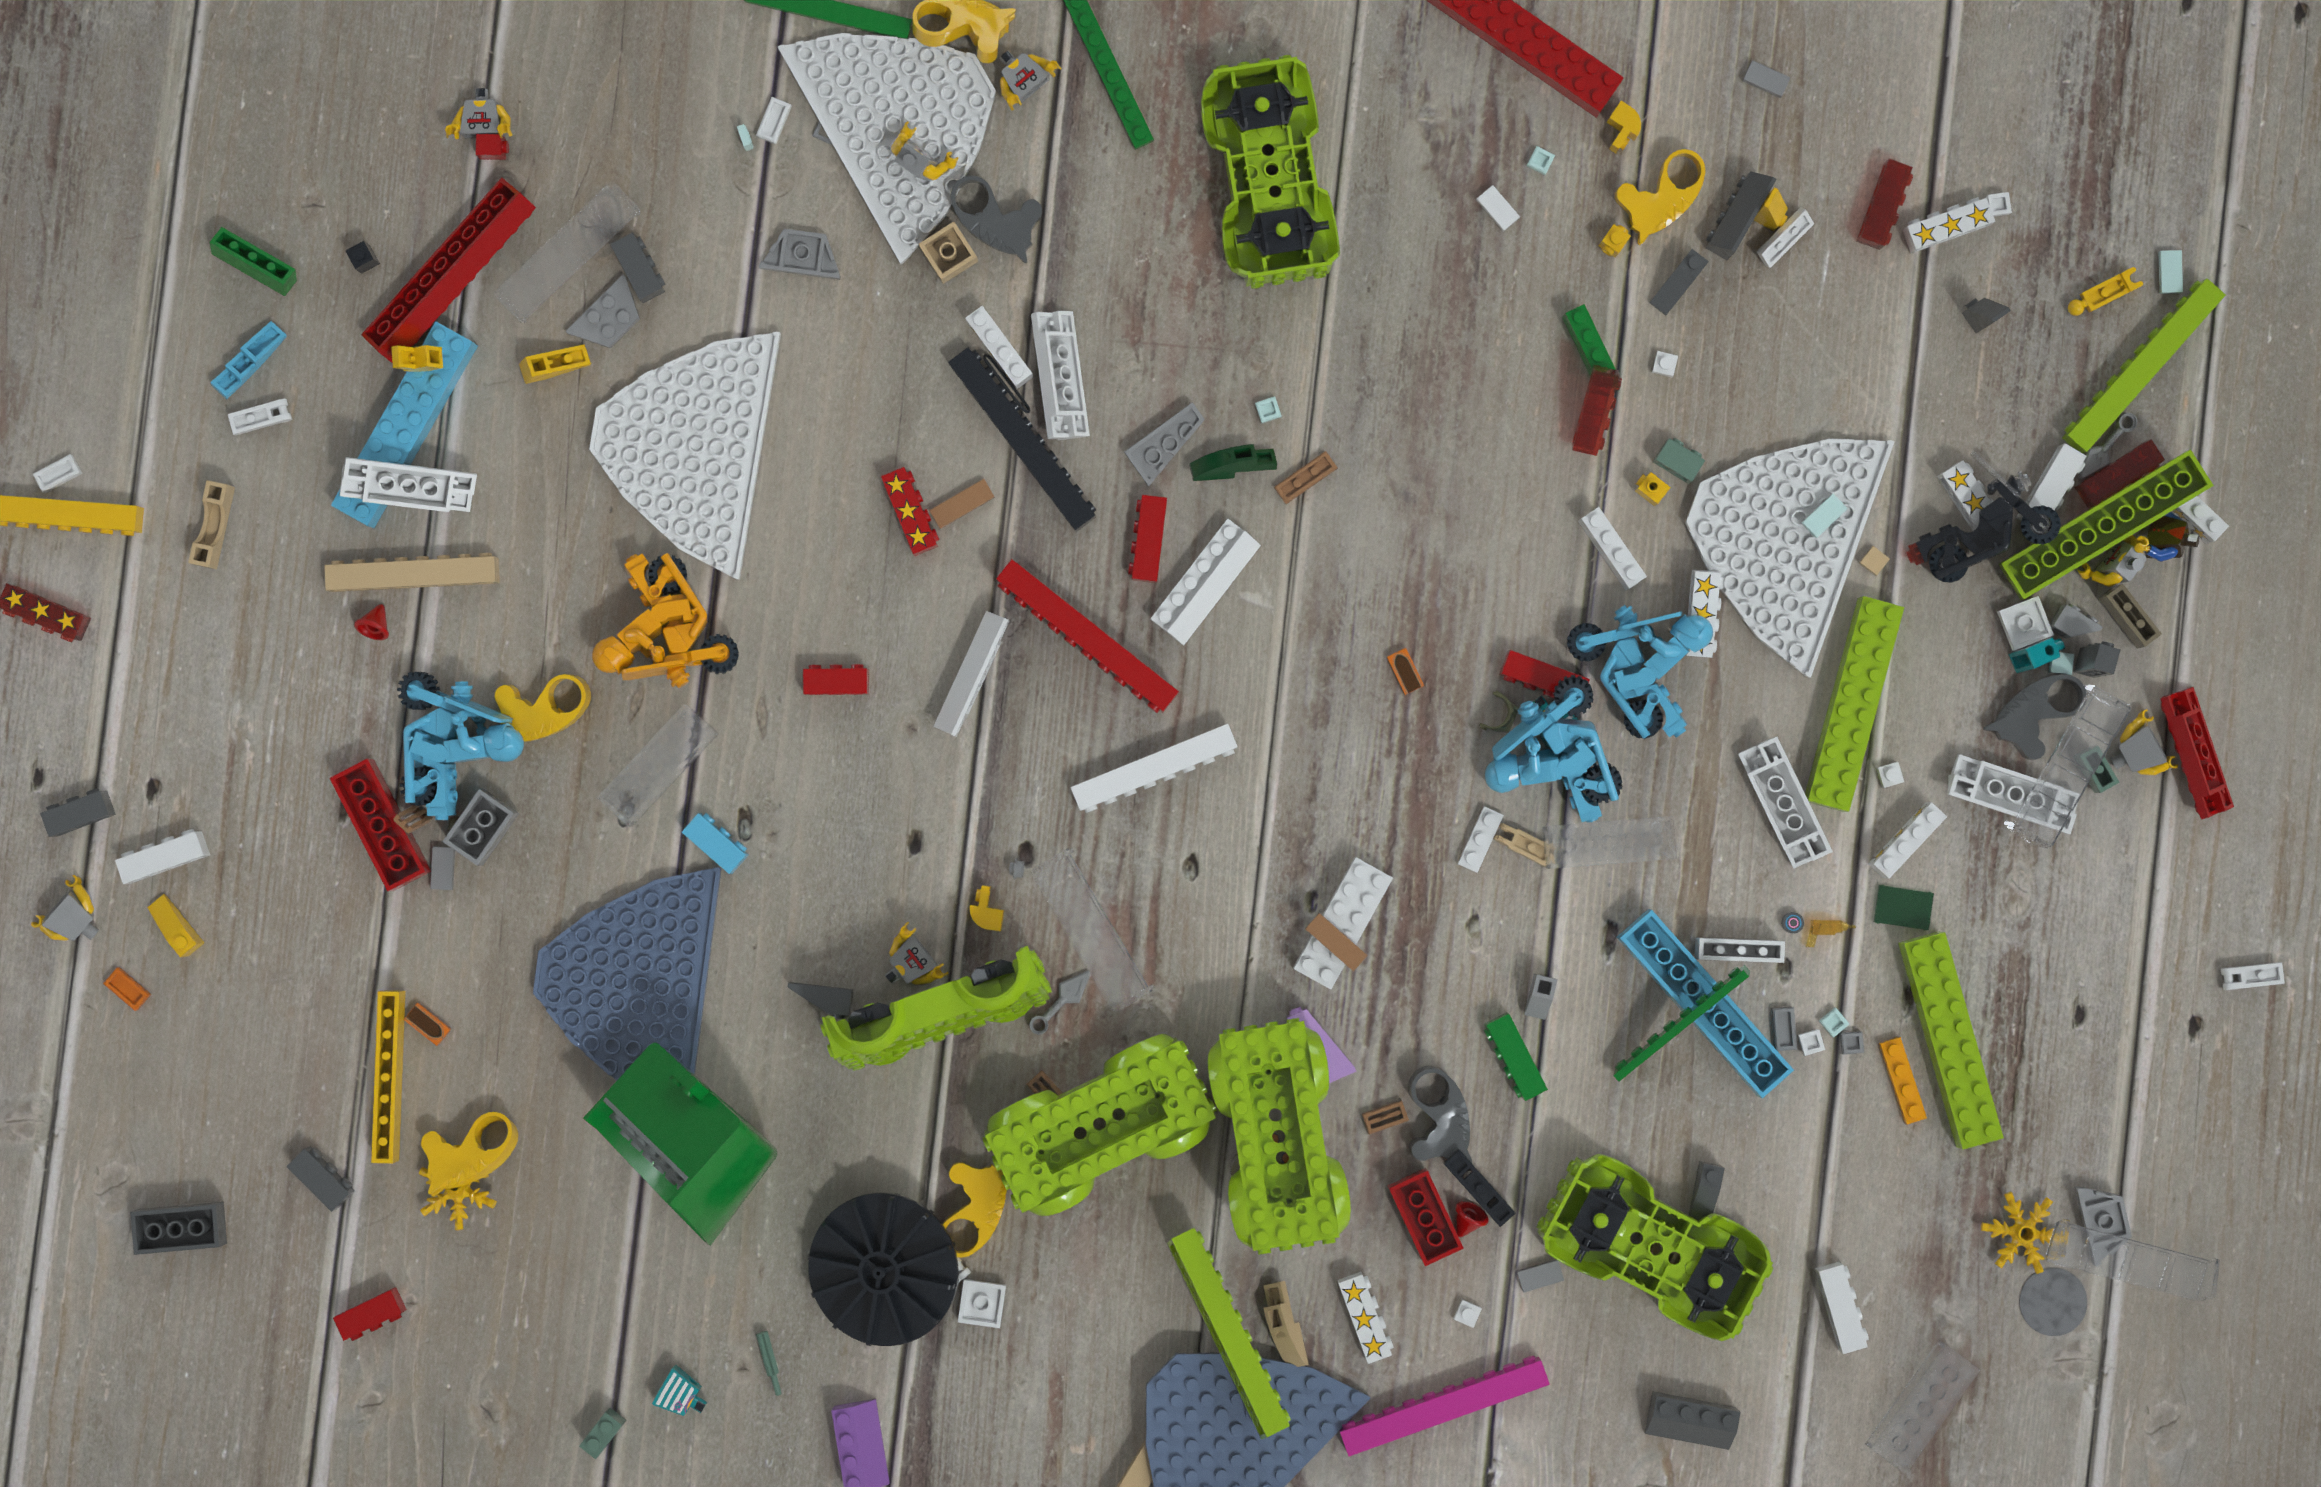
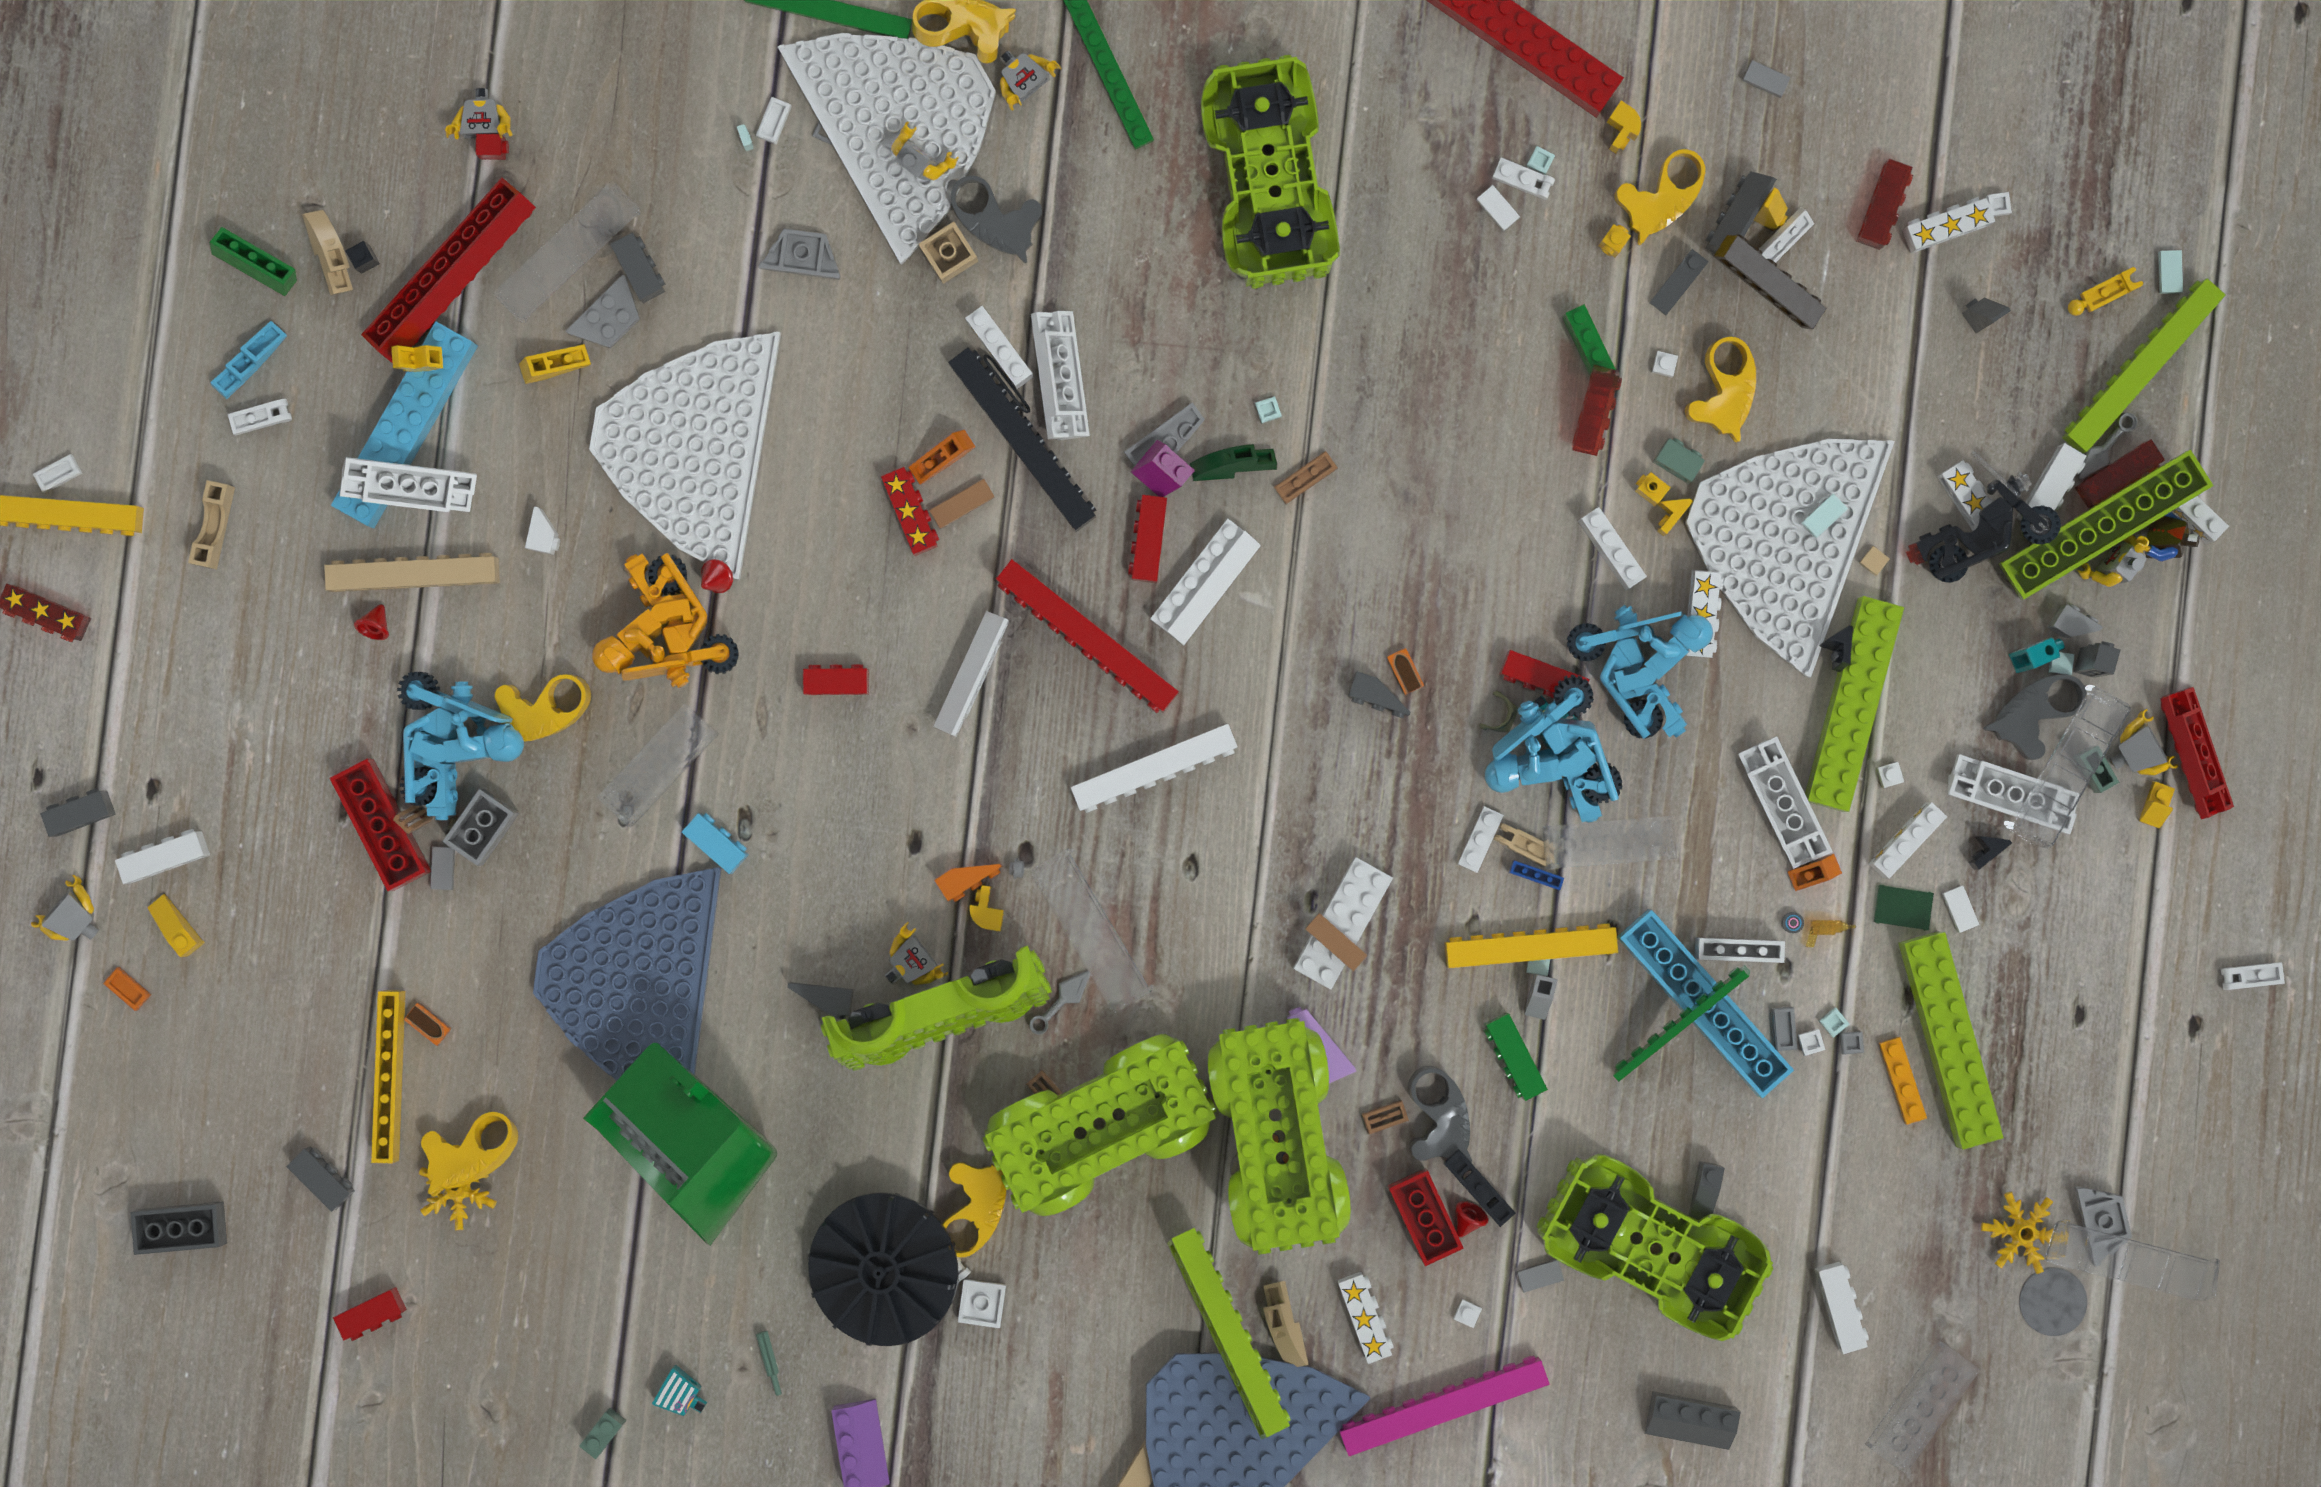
(330, 251): none -> tan slope
(542, 535): none -> white slope
(716, 576): none -> red hat
(942, 456): none -> orange slope
(958, 880): none -> orange slope
(1162, 470): none -> magenta slope
(1373, 691): none -> dark grey slope
(1523, 178): none -> white plate
(1531, 946): none -> yellow brick
(1536, 875): none -> blue piece
(1538, 967): none -> light aqua tile
(1676, 509): none -> yellow slope
(1734, 393): none -> yellow animal
(1770, 281): none -> brick
(1815, 872): none -> orange slope
(1841, 646): none -> black slope
(1960, 909): none -> white tile
(1992, 848): none -> black slope
(2025, 623): white plate -> none
(2130, 616): dark tan brick -> none
(2157, 805): none -> yellow slope

